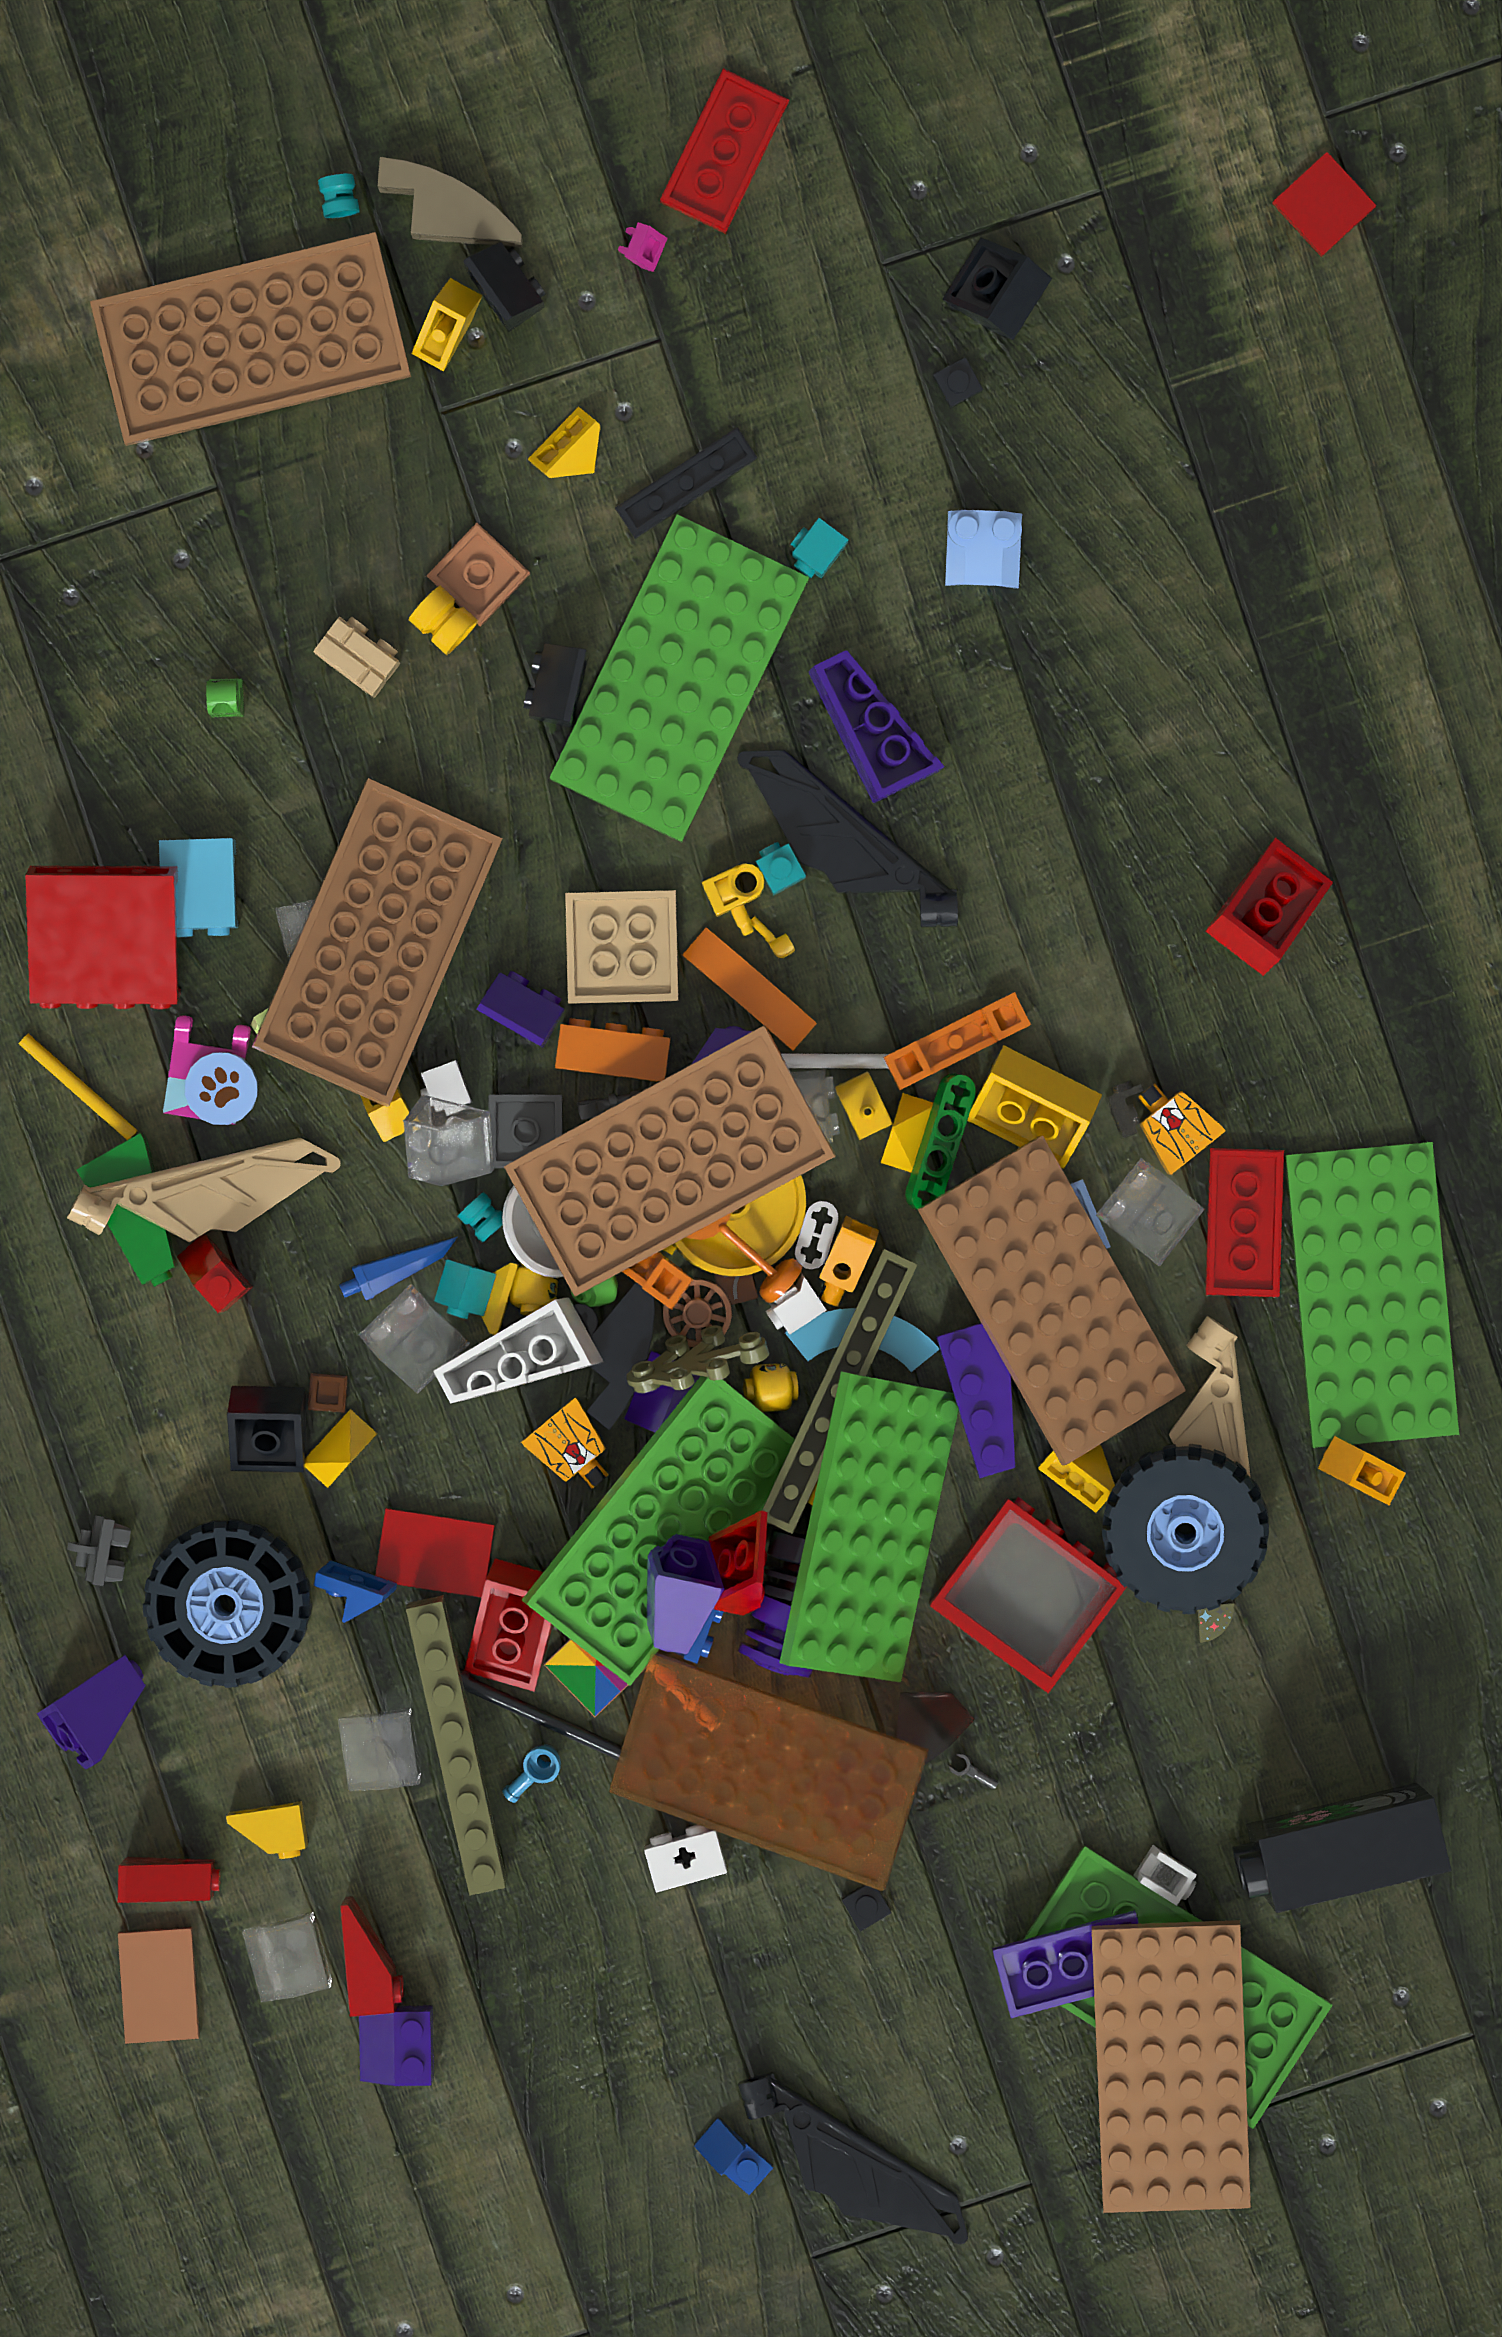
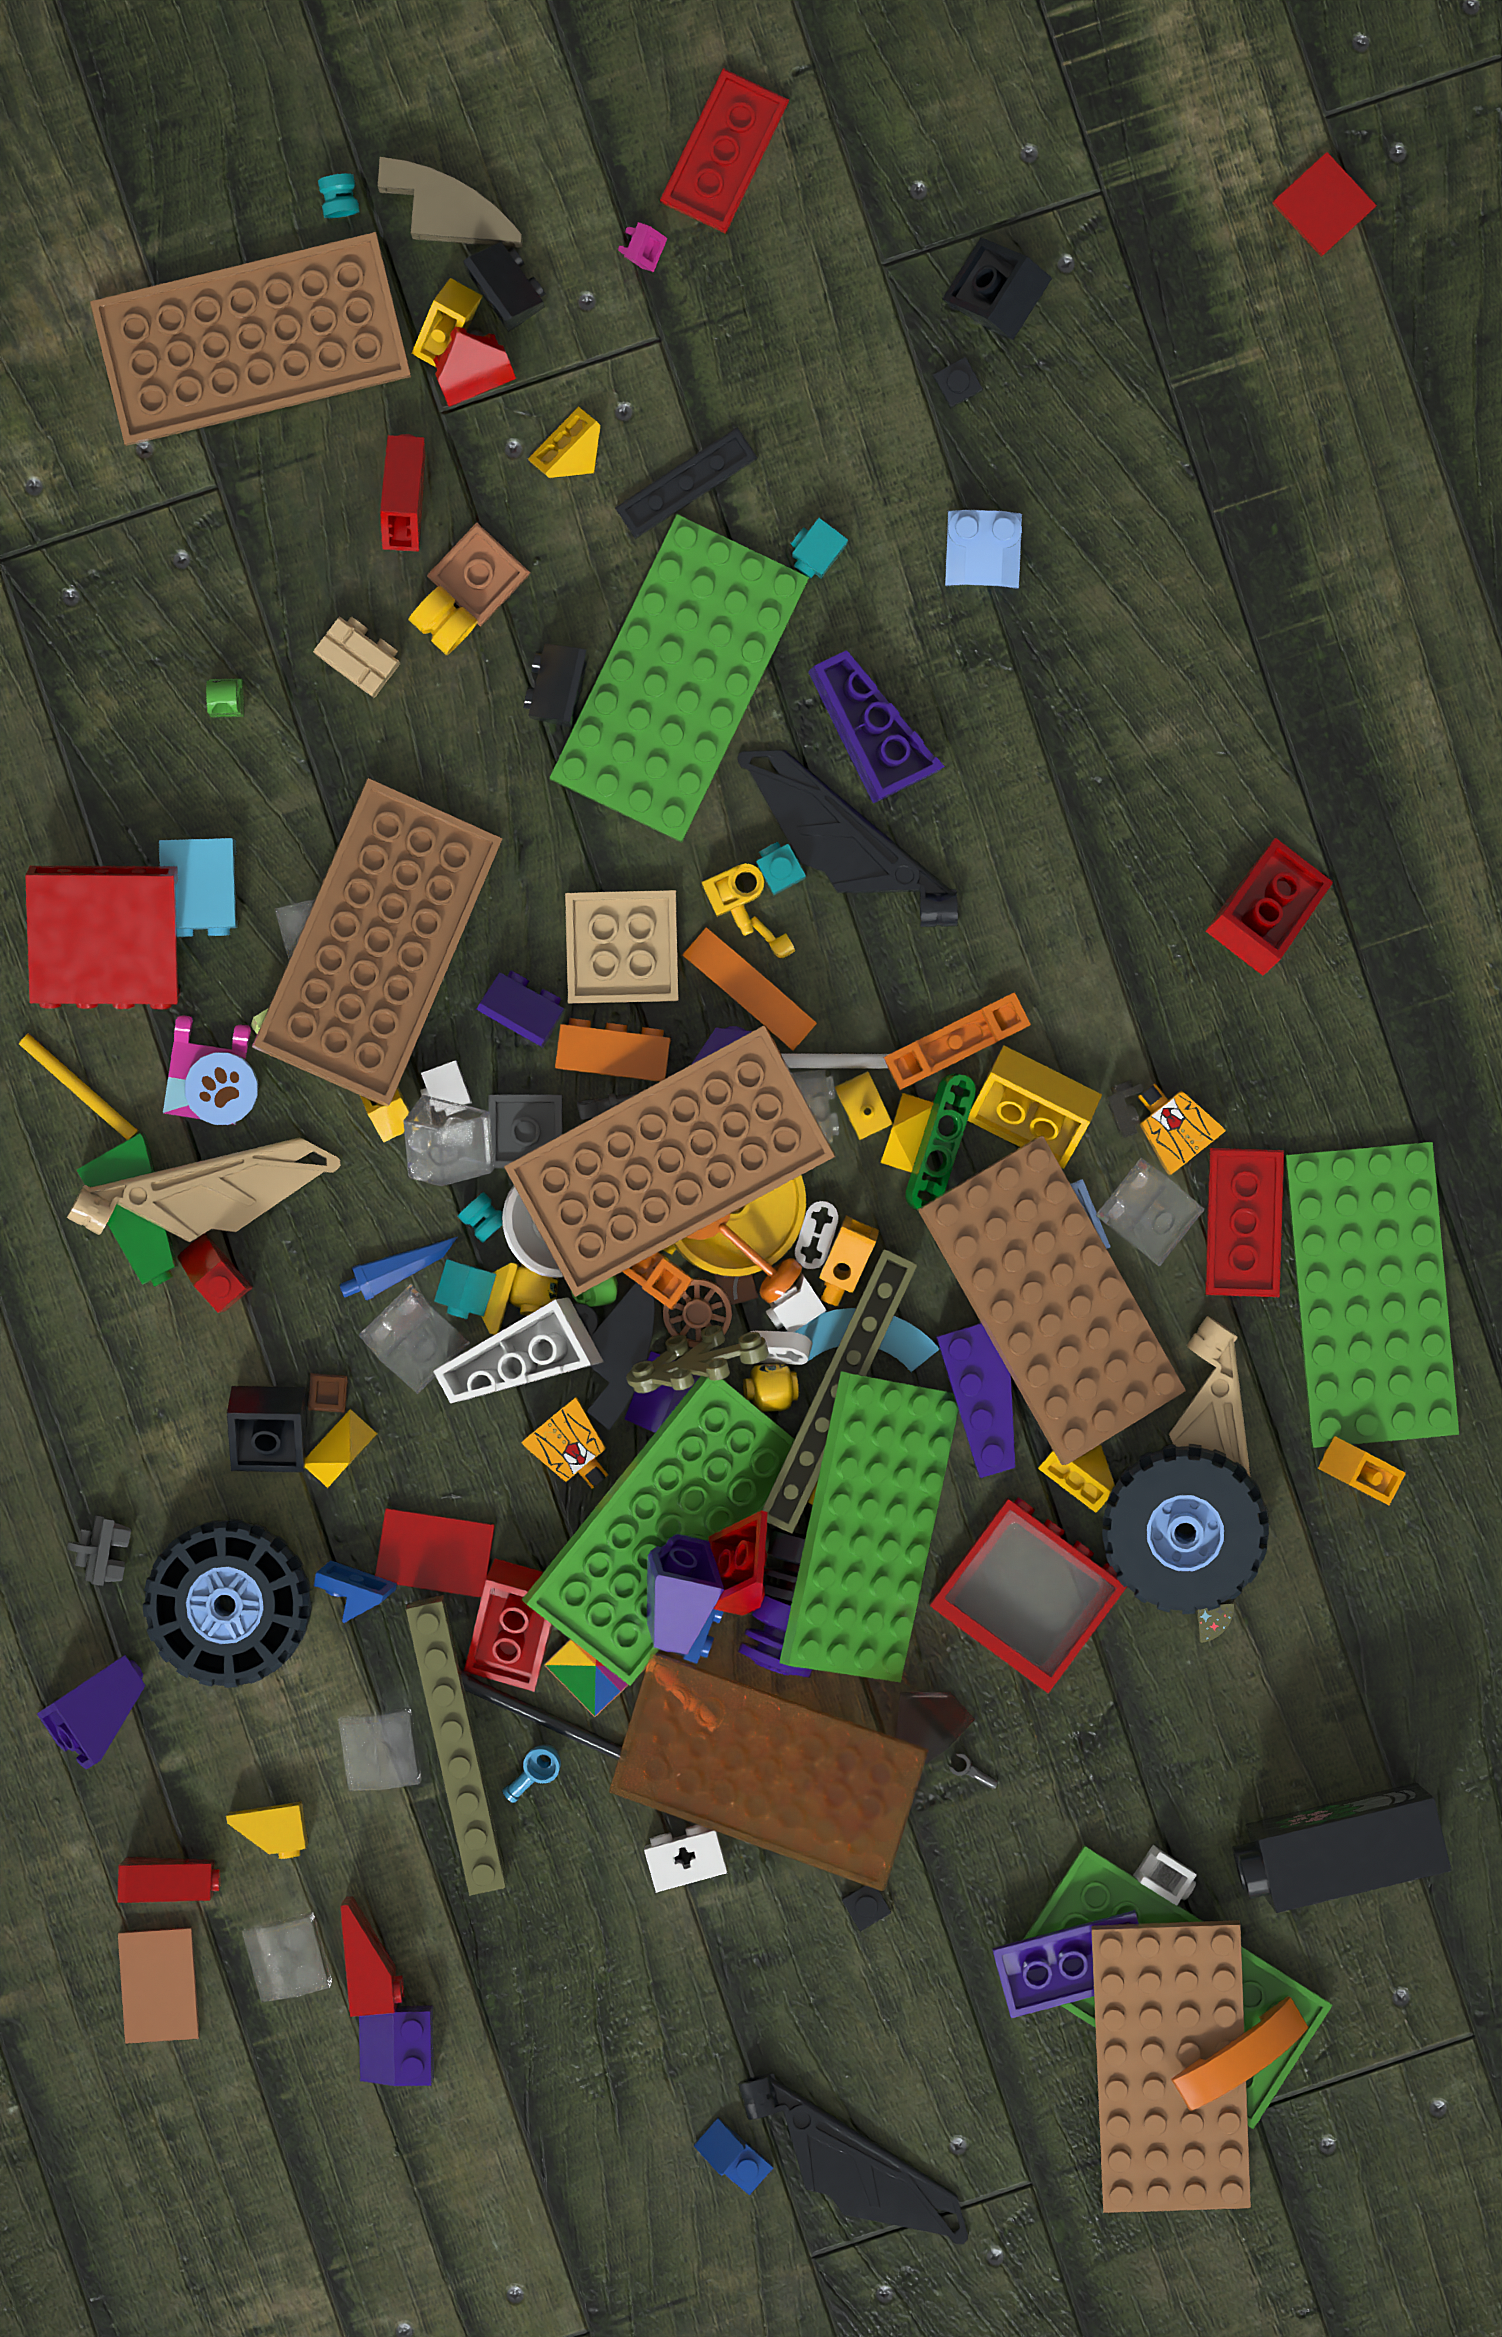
(402, 493): none -> red slope
(471, 366): none -> slope
(786, 1347): none -> white beam
(1242, 2057): none -> orange slope

